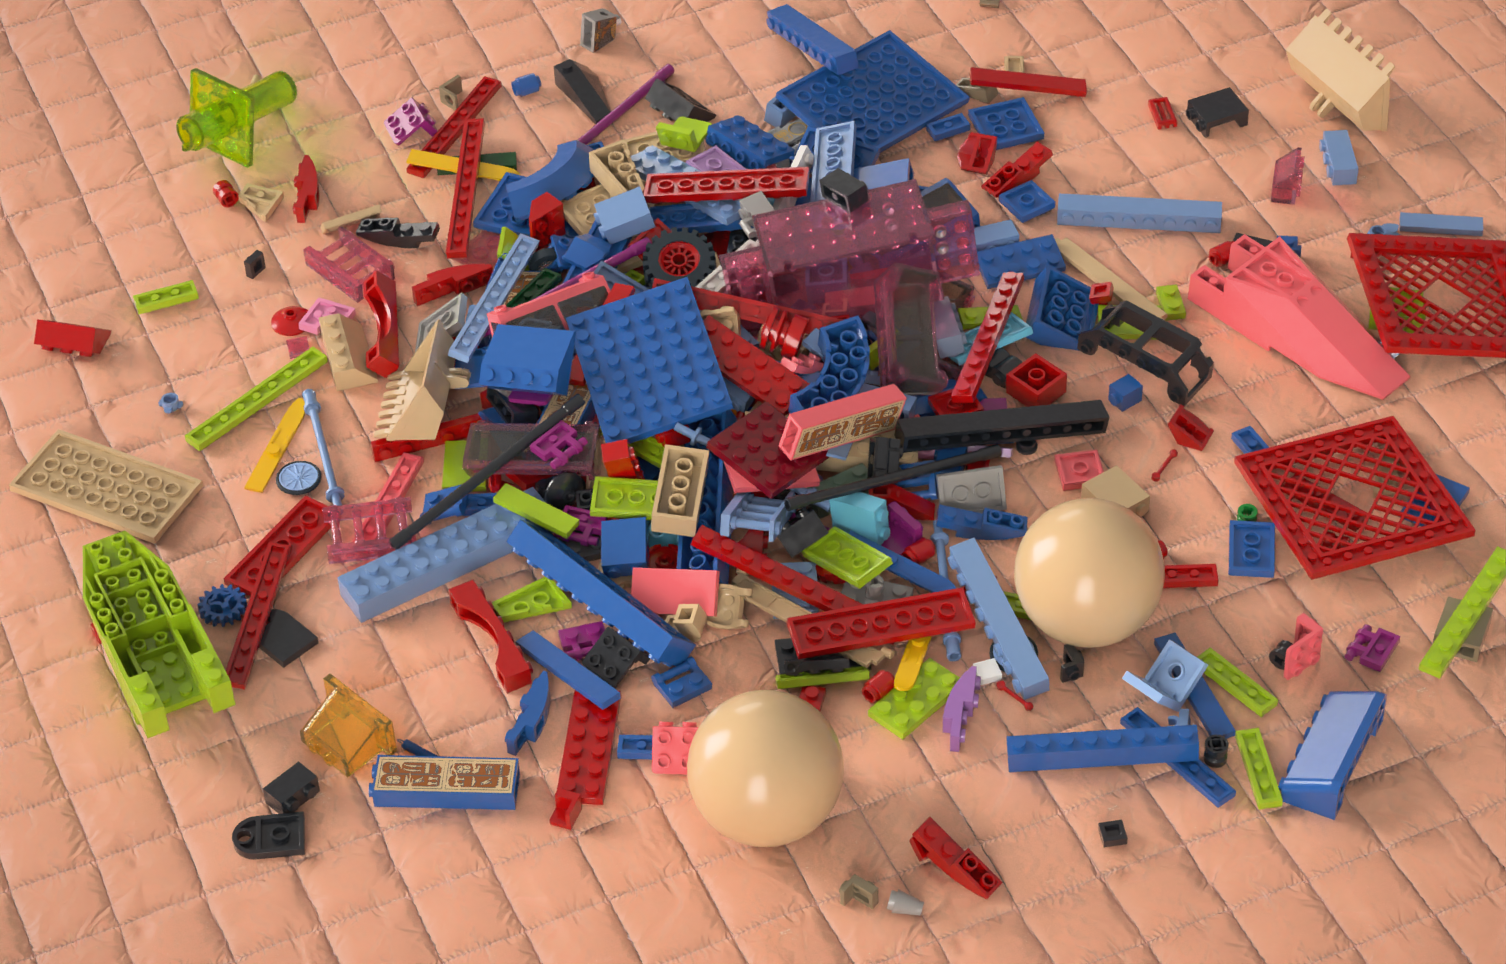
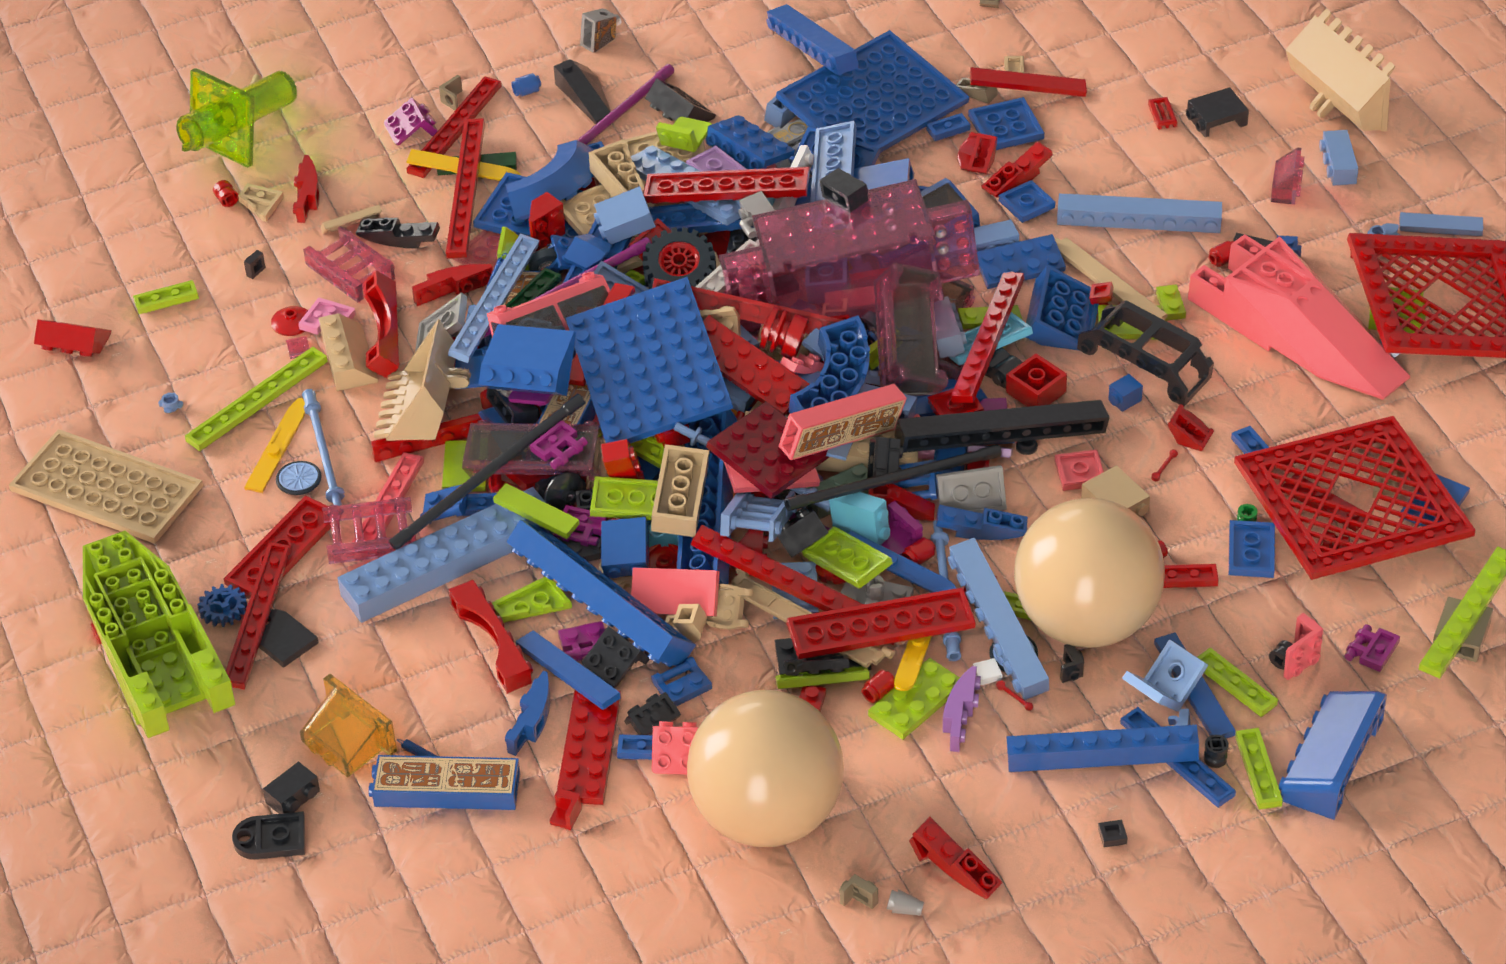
(655, 710): none -> black bracket

